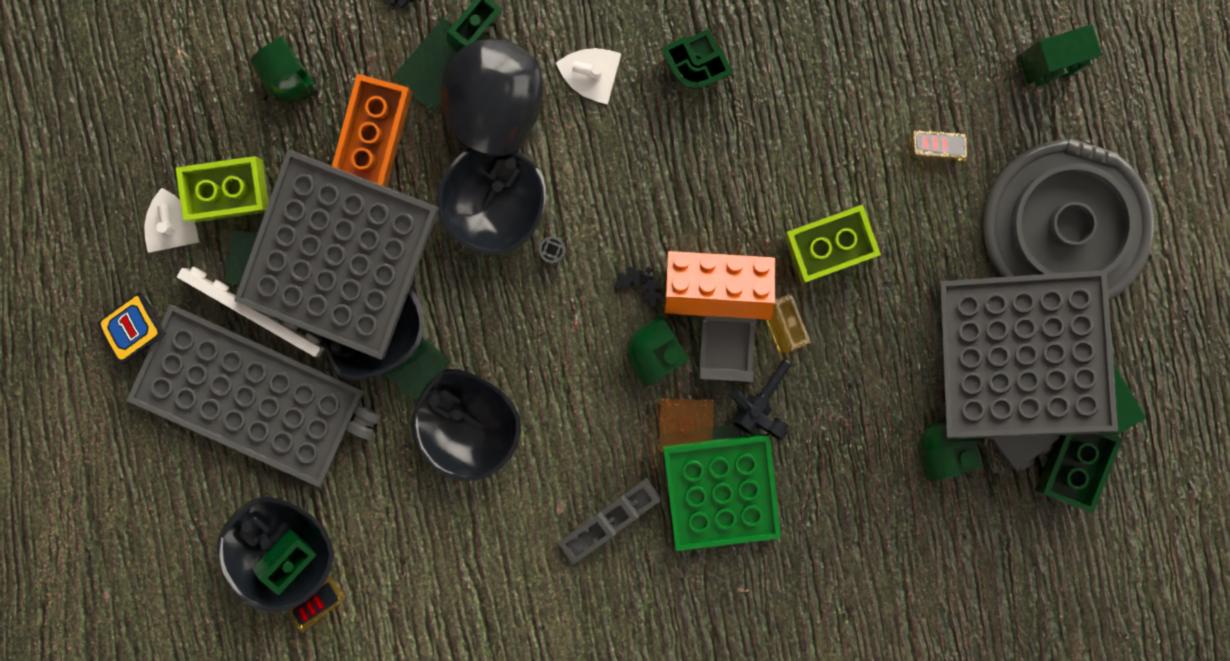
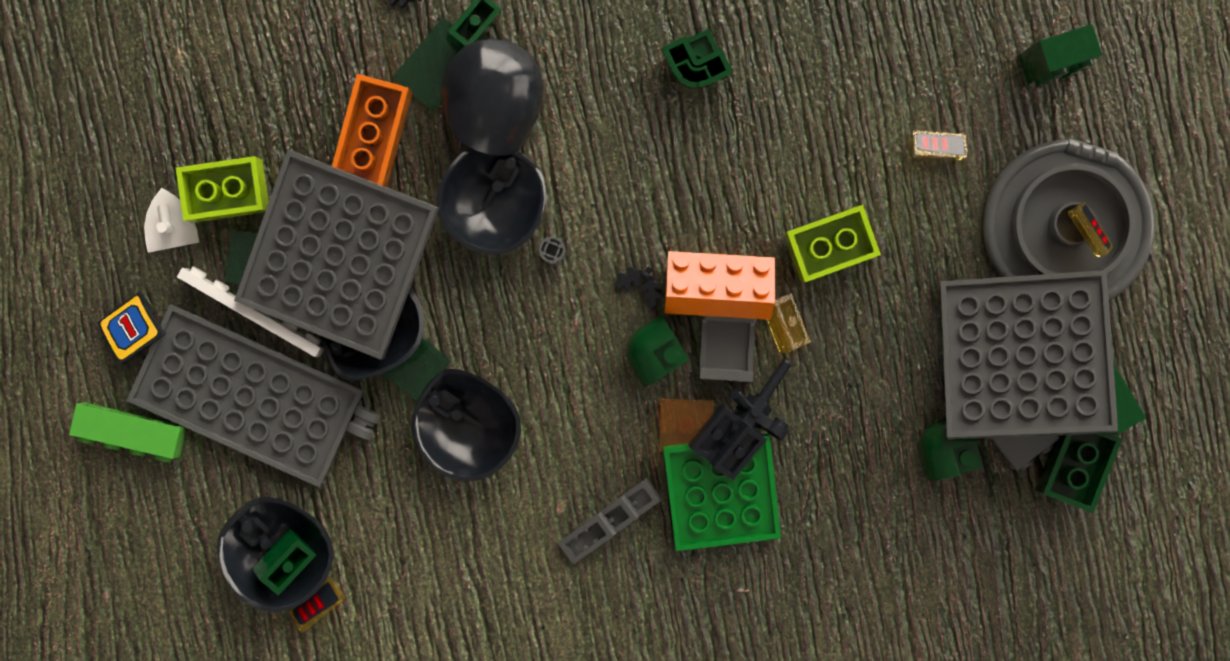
(128, 431): none -> bright green brick
(282, 72): dark green brick -> none
(591, 72): white shield -> none
(727, 442): none -> black slope
(1090, 230): none -> clear yellow slope

